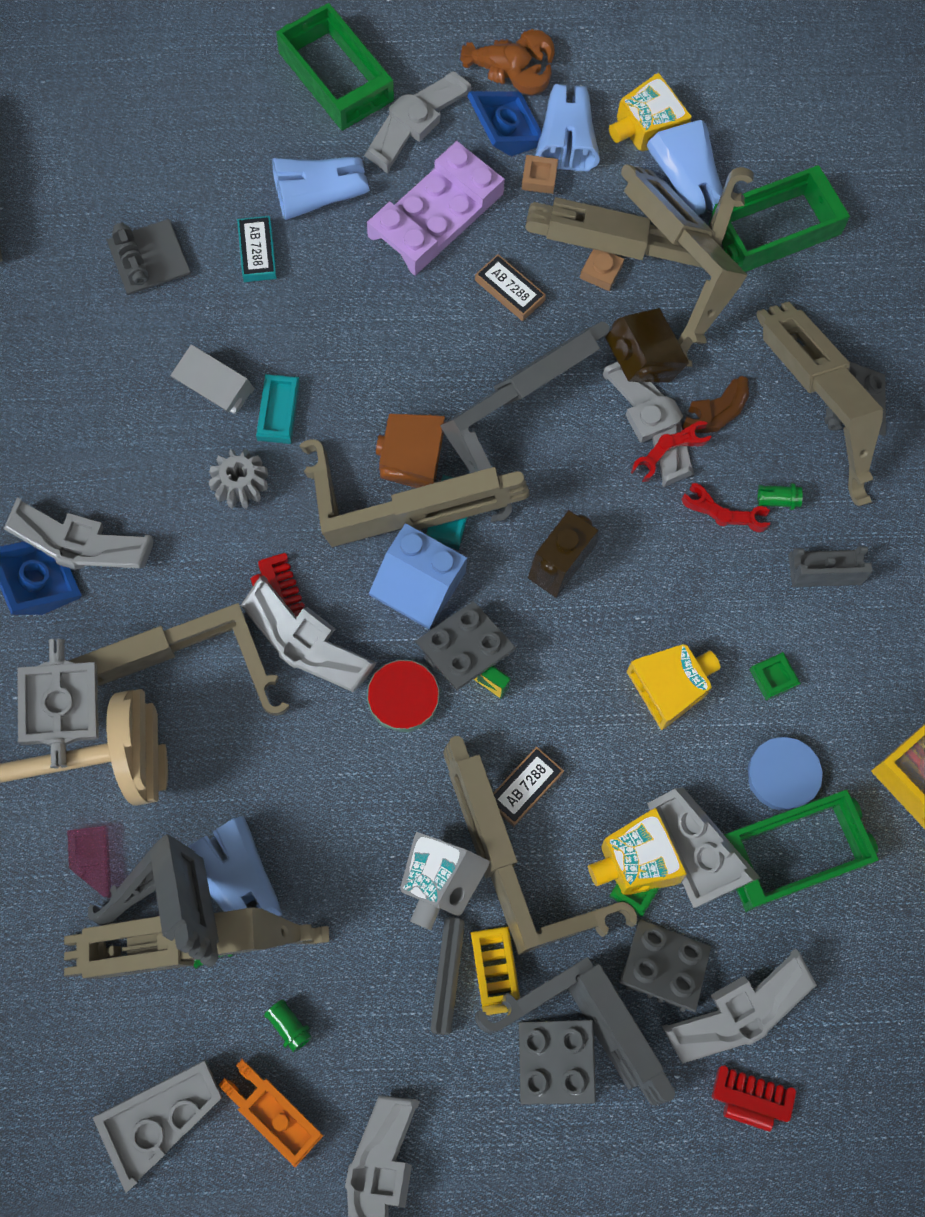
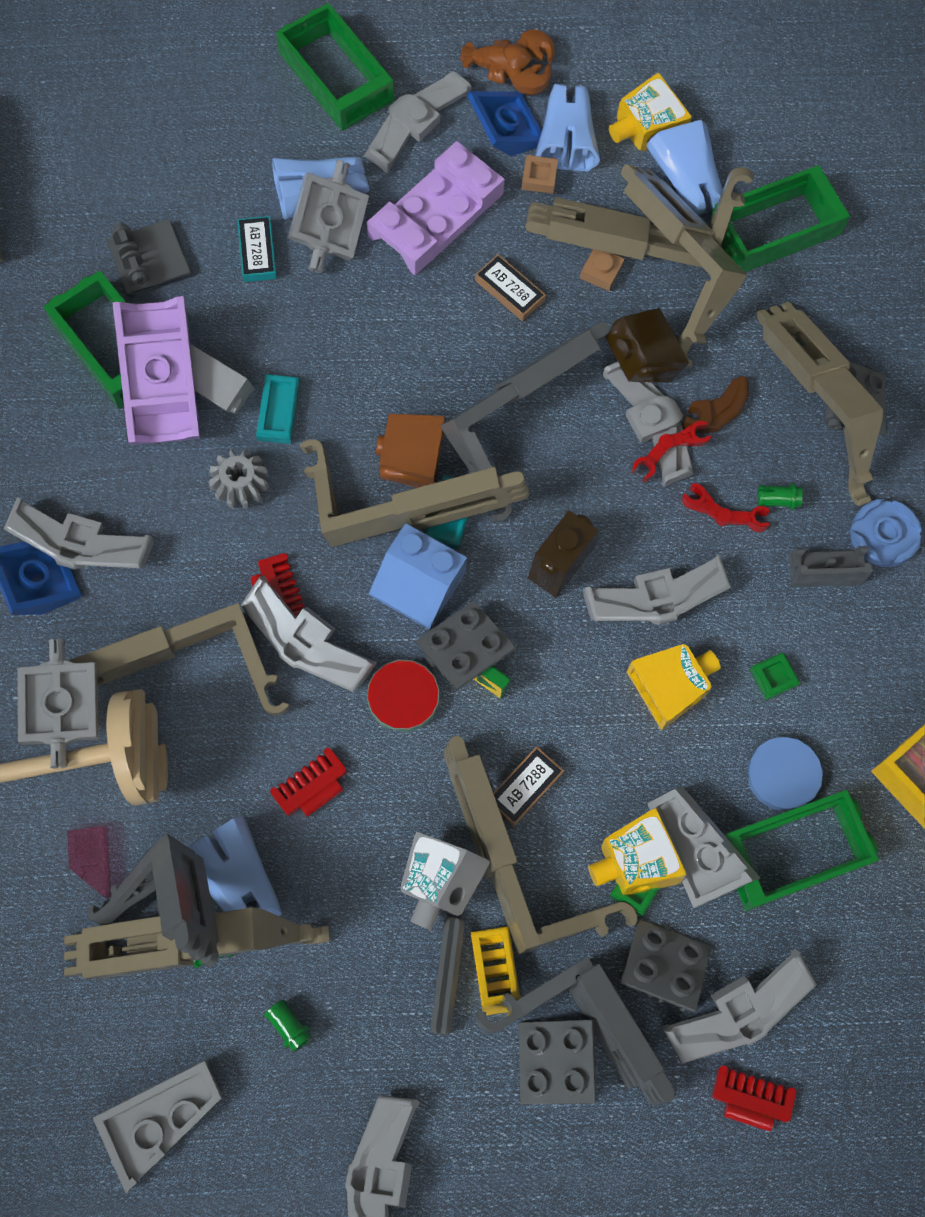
(72, 301): none -> green window
(156, 371): none -> lavender piece
(274, 1116): orange hinge -> none
(313, 794): none -> red piece
(328, 216): none -> light grey plate
(657, 595): none -> light grey plate
(888, 531): none -> medium blue tile

